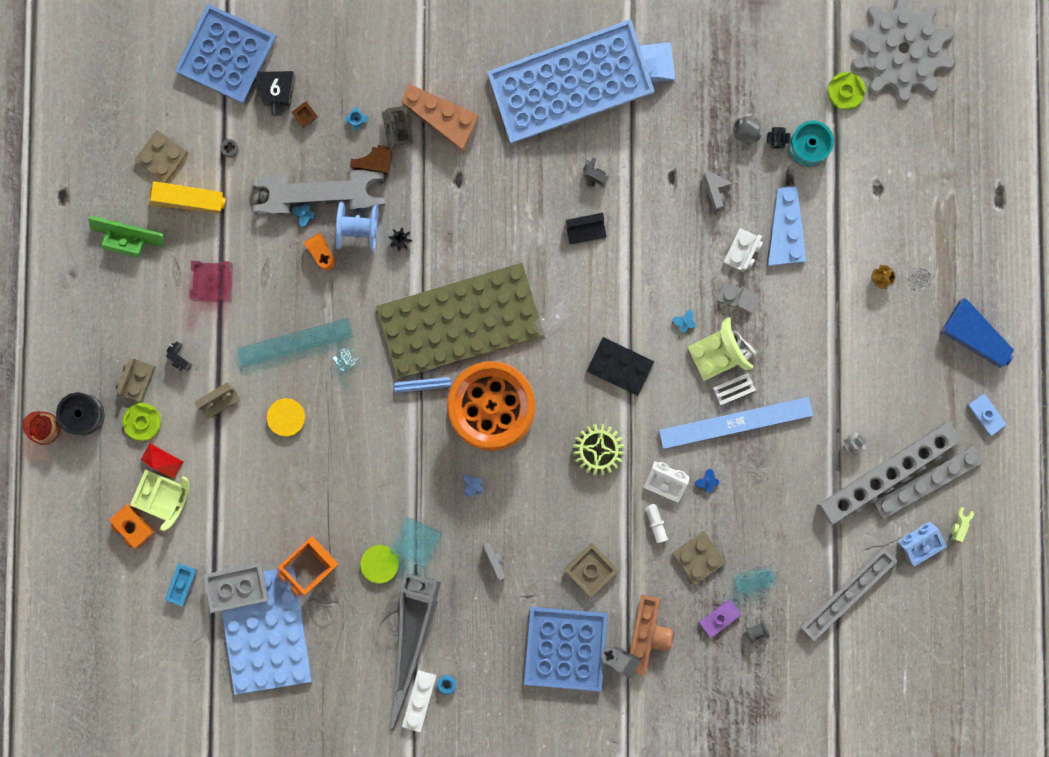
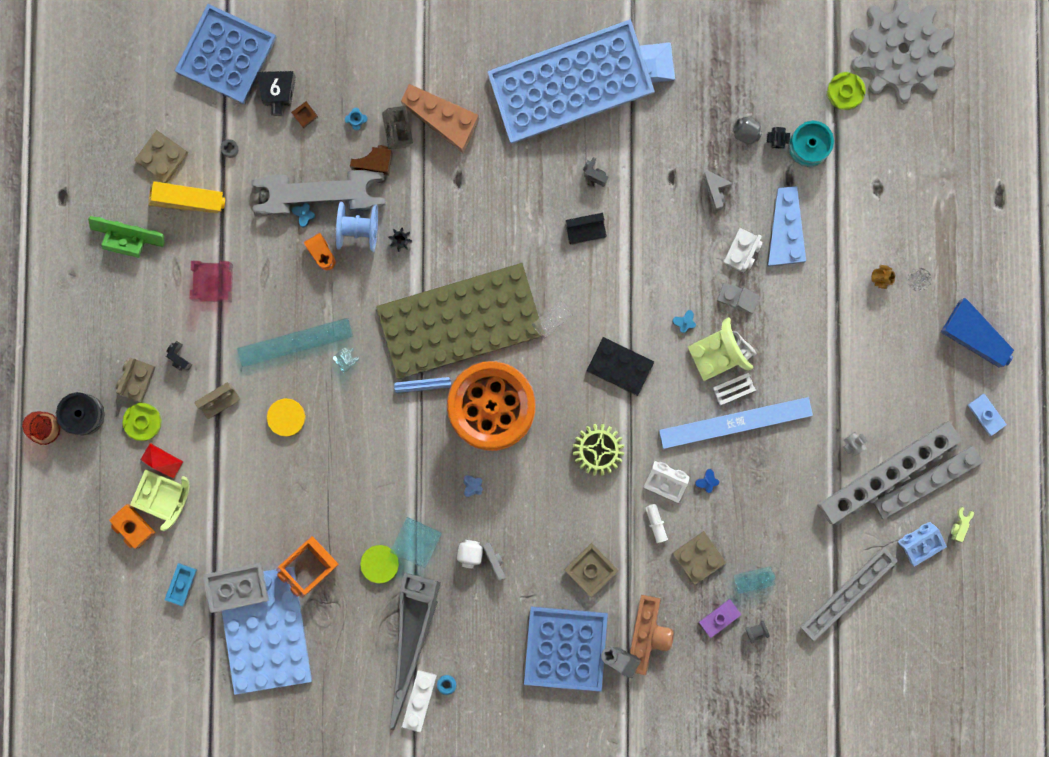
(470, 553): none -> white head

